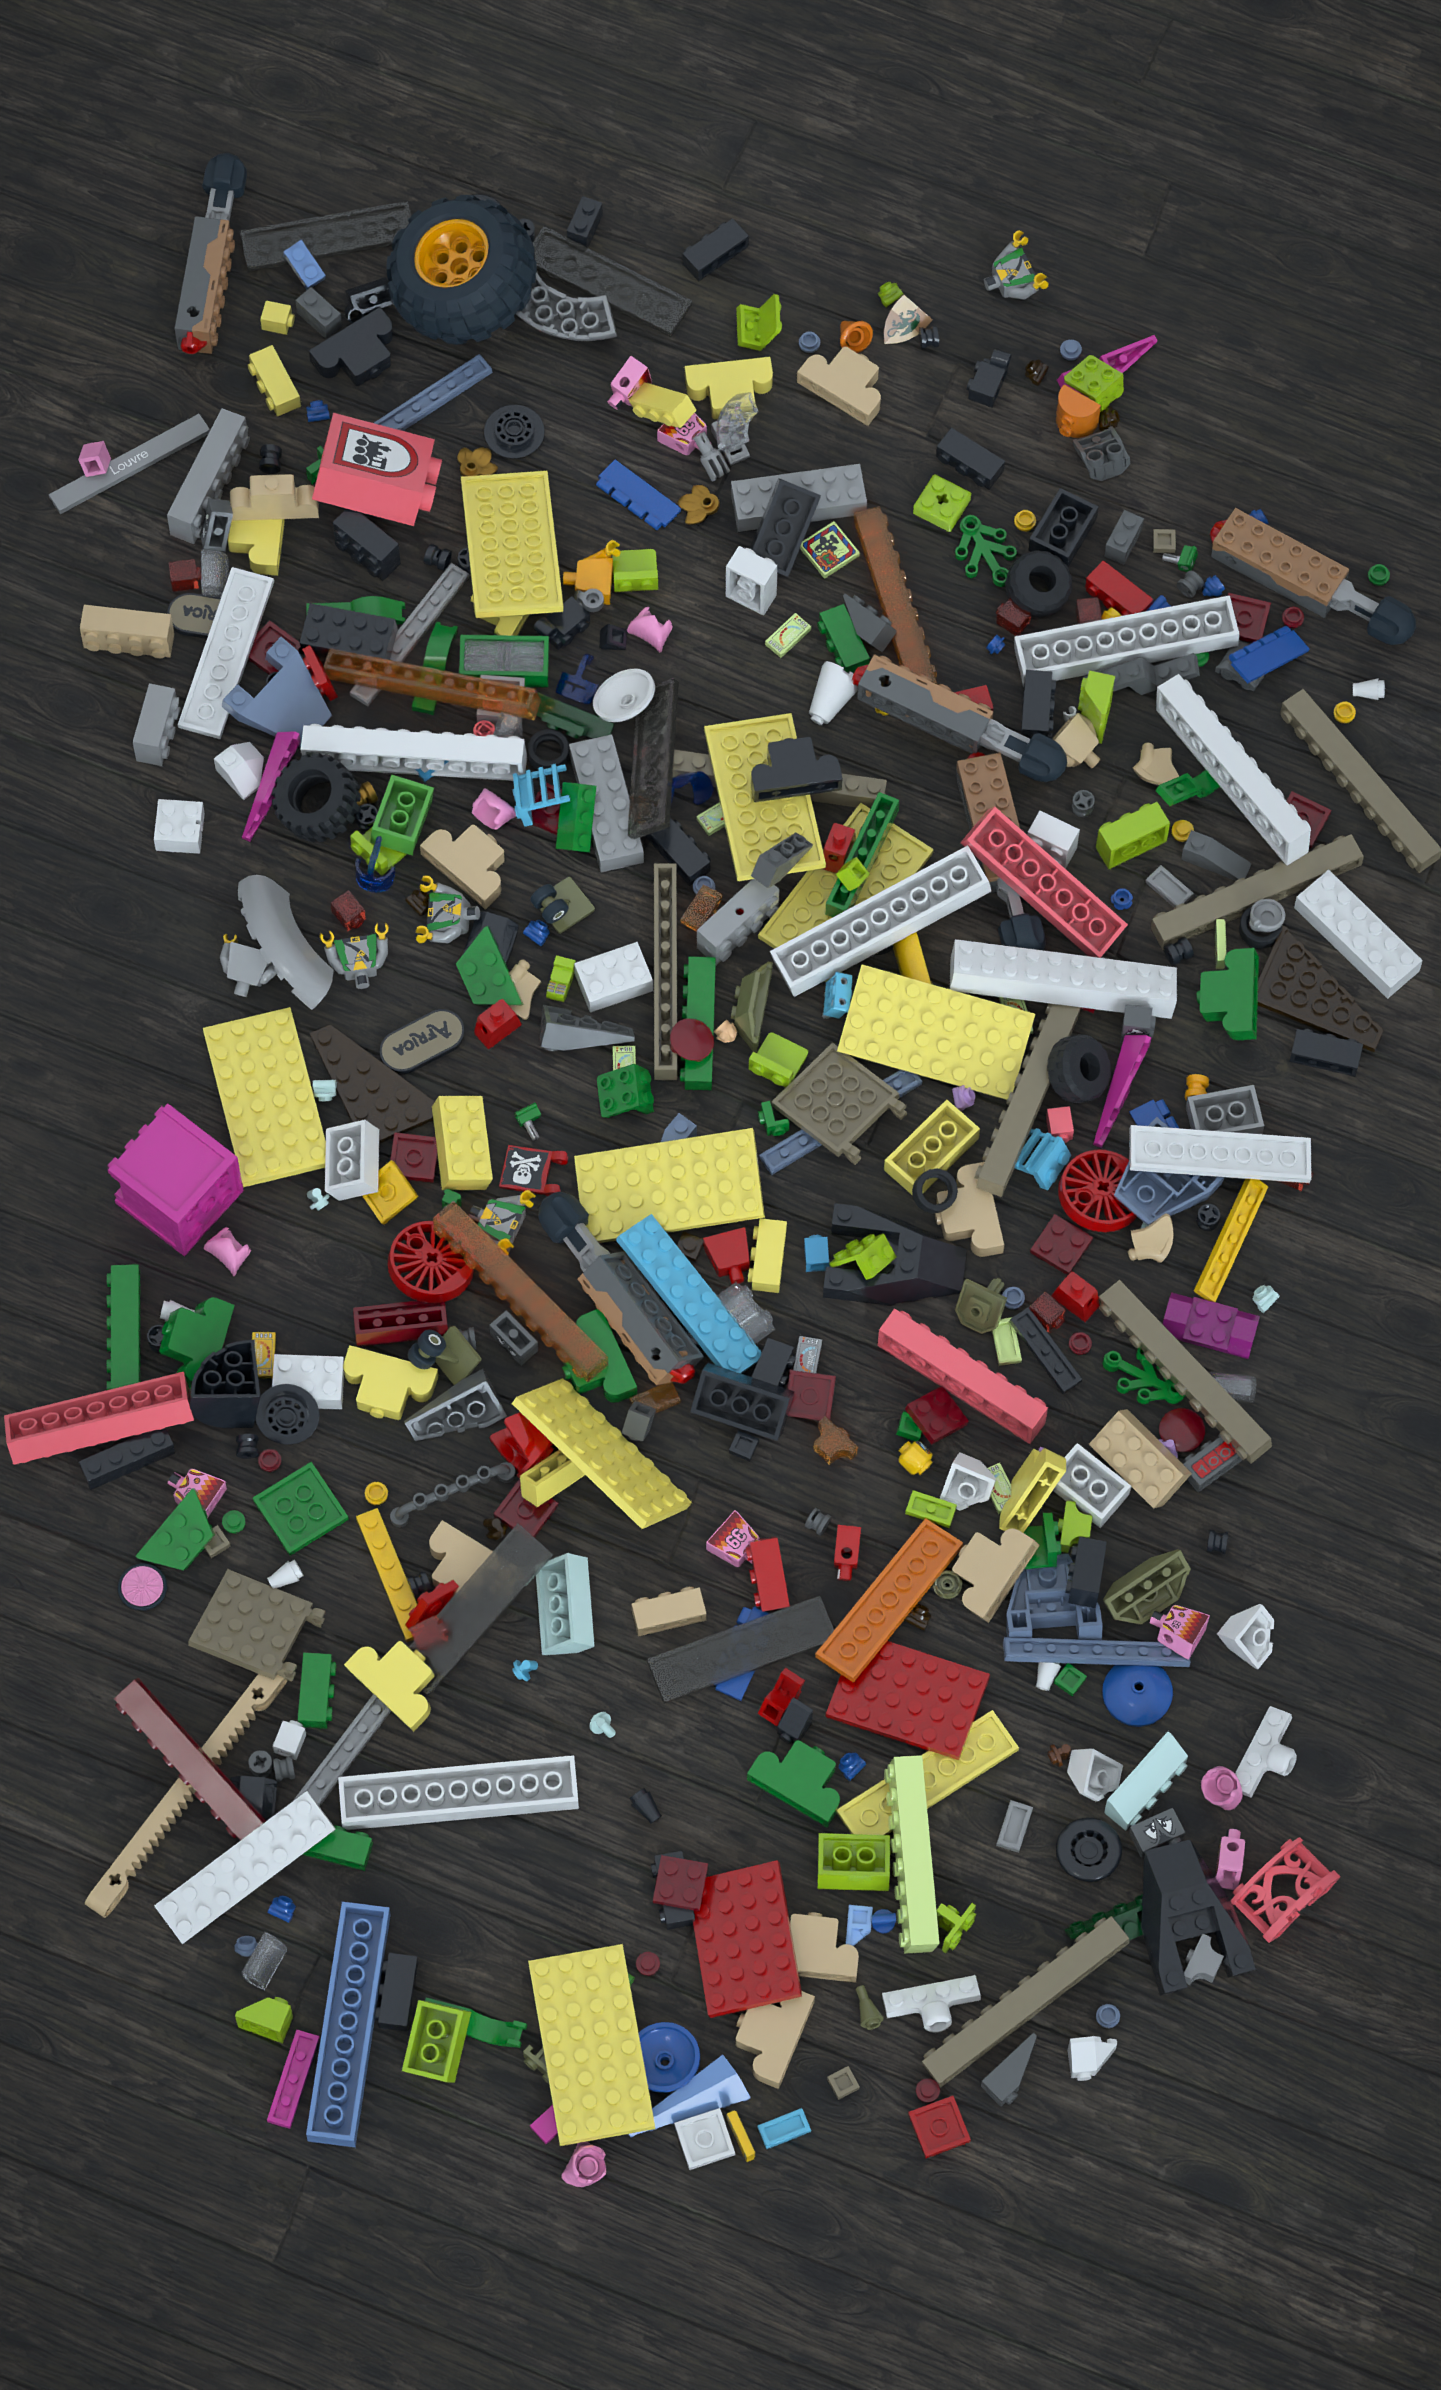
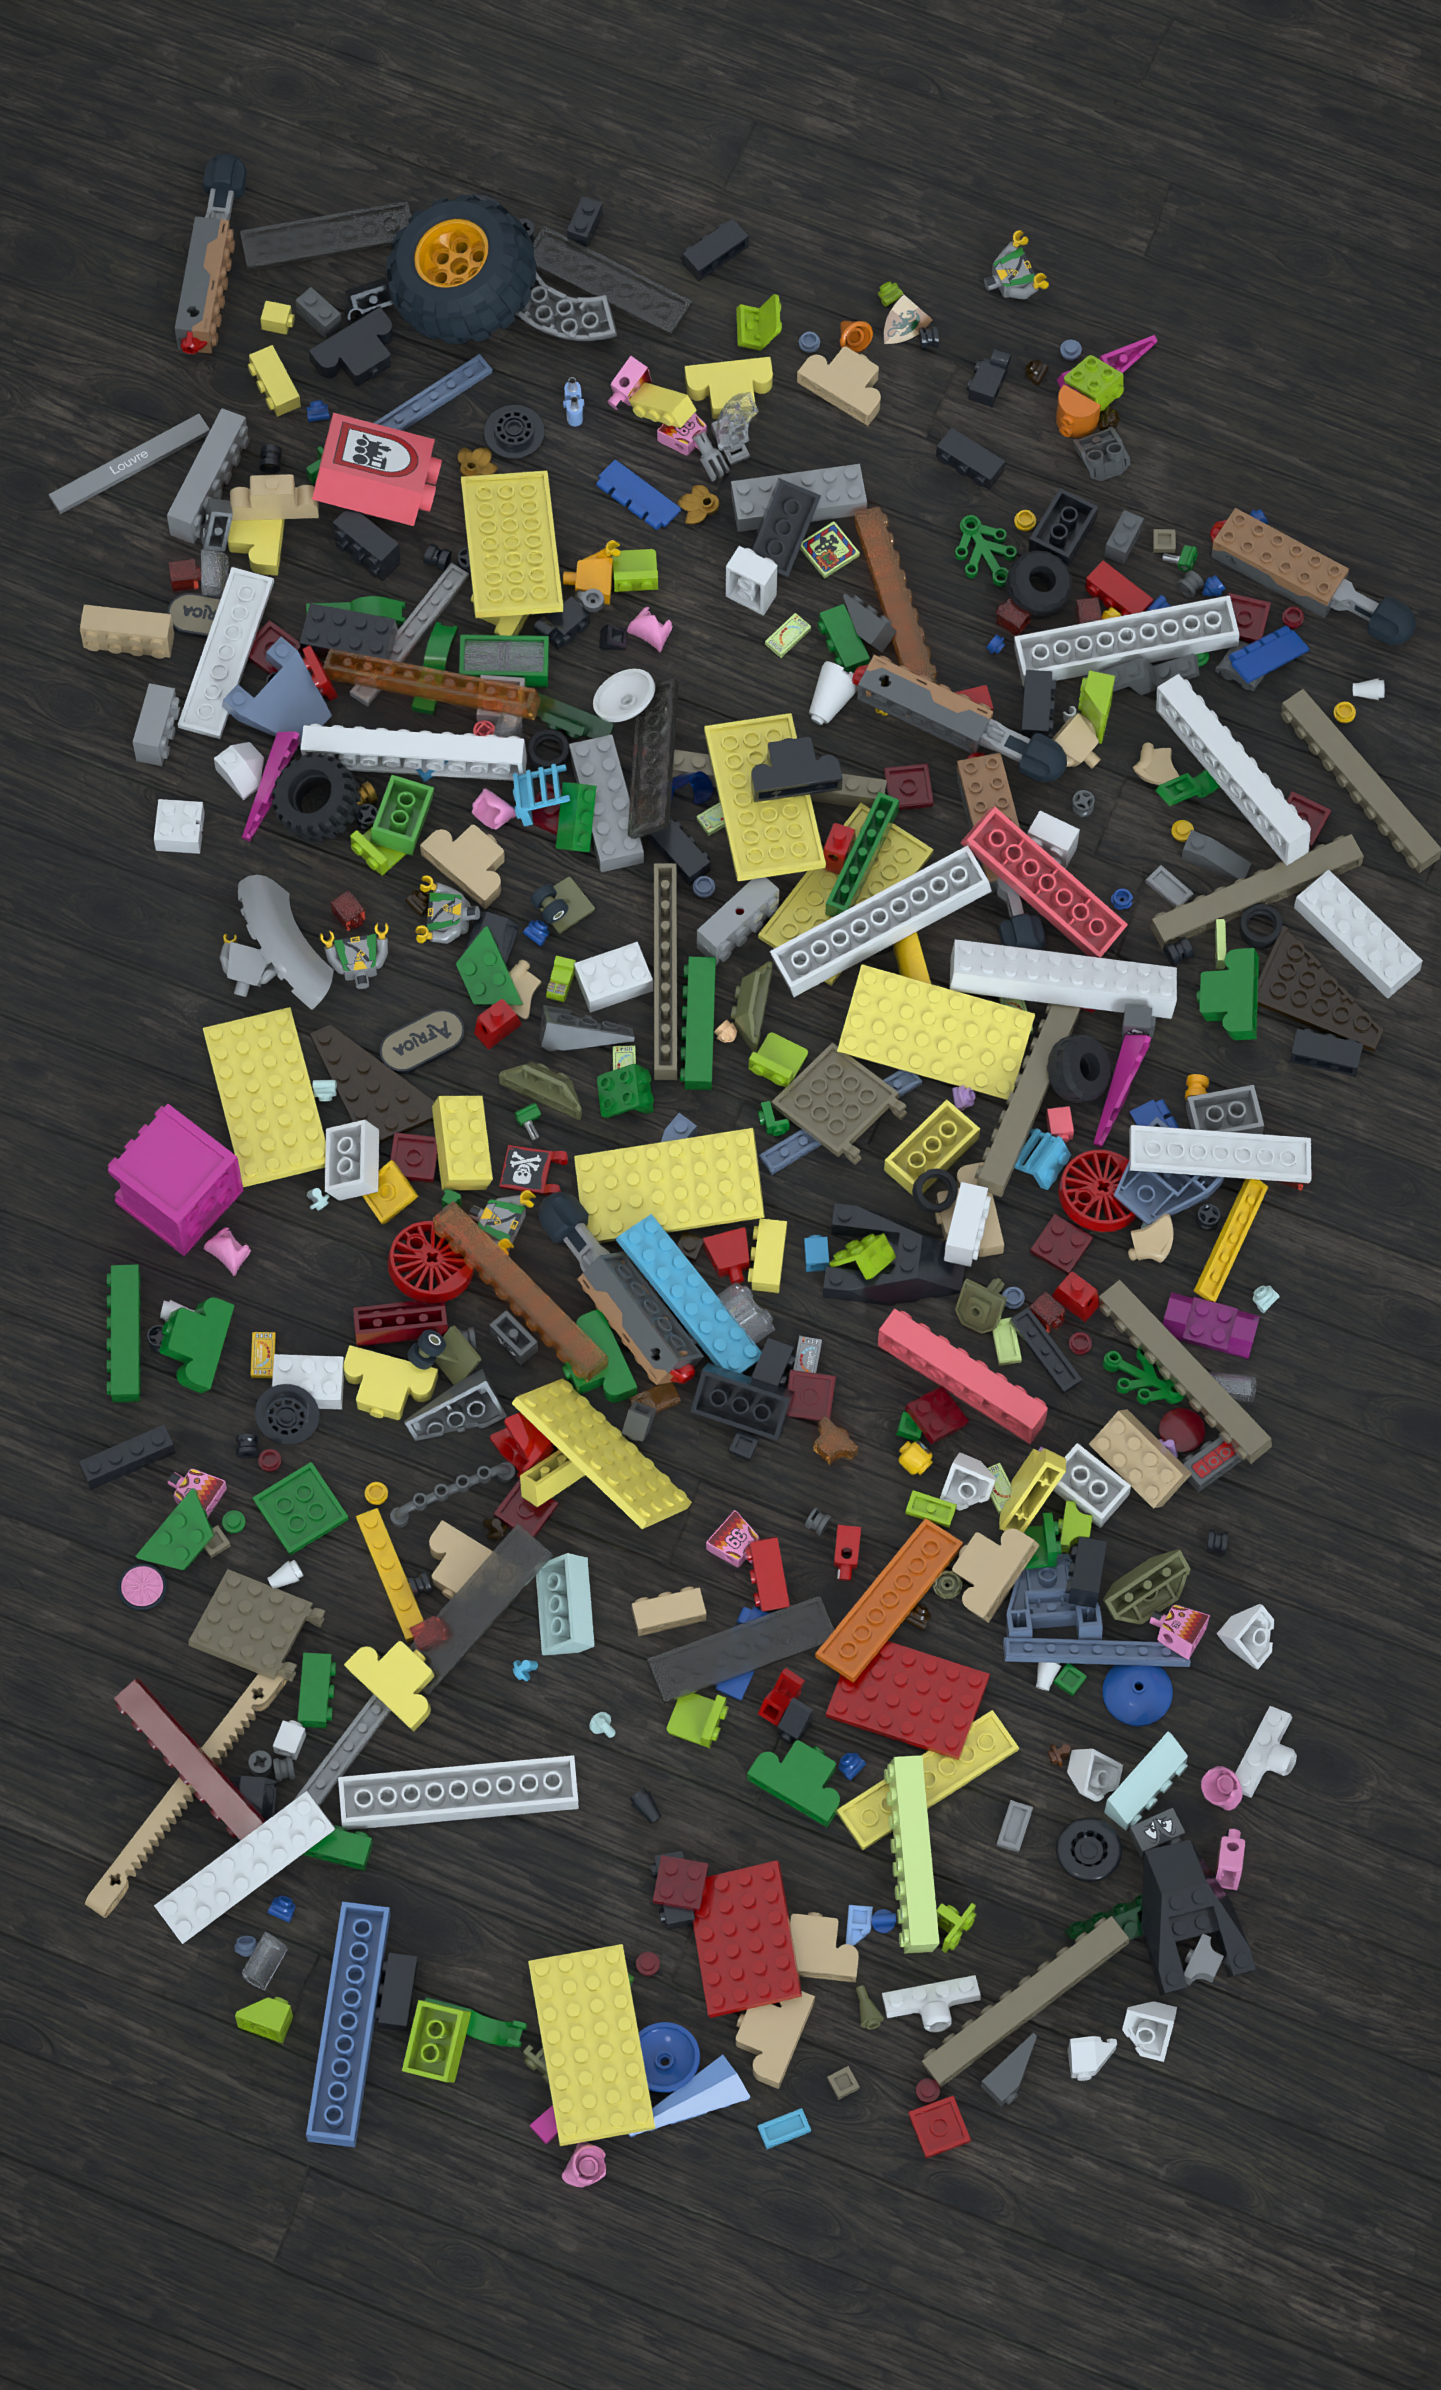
(94, 458): bright pink brick -> none
(98, 1418): coral brick -> none
(227, 1387): black brick -> none
(293, 2079): dark pink plate -> none
(304, 265): medium blue brick -> none
(378, 884): clear blue helmet -> none
(432, 1603): red plate -> none
(543, 1086): none -> olive wedge
(573, 402): none -> light blue piece
(584, 696): clear blue helmet -> none
(691, 1039): dark red dish -> none
(697, 1718): none -> lime bracket
(701, 908): clear orange brick -> none
(704, 2139): white plate -> none
(741, 2136): yellow tile -> none
(780, 859): dark grey slope -> none
(837, 995): medium azure piece -> none
(852, 874): lime slope -> none
(853, 1862): lime slope -> none
(910, 786): none -> dark red plate
(944, 514): lime brick -> none
(967, 1224): none -> white brick
(1108, 2016): sand blue plate -> none
(1132, 834): lime brick -> none
(1150, 2028): none -> white slope
(1266, 915): light grey hat -> none
(1319, 1881): coral fence -> none
(1378, 575): green plate -> none

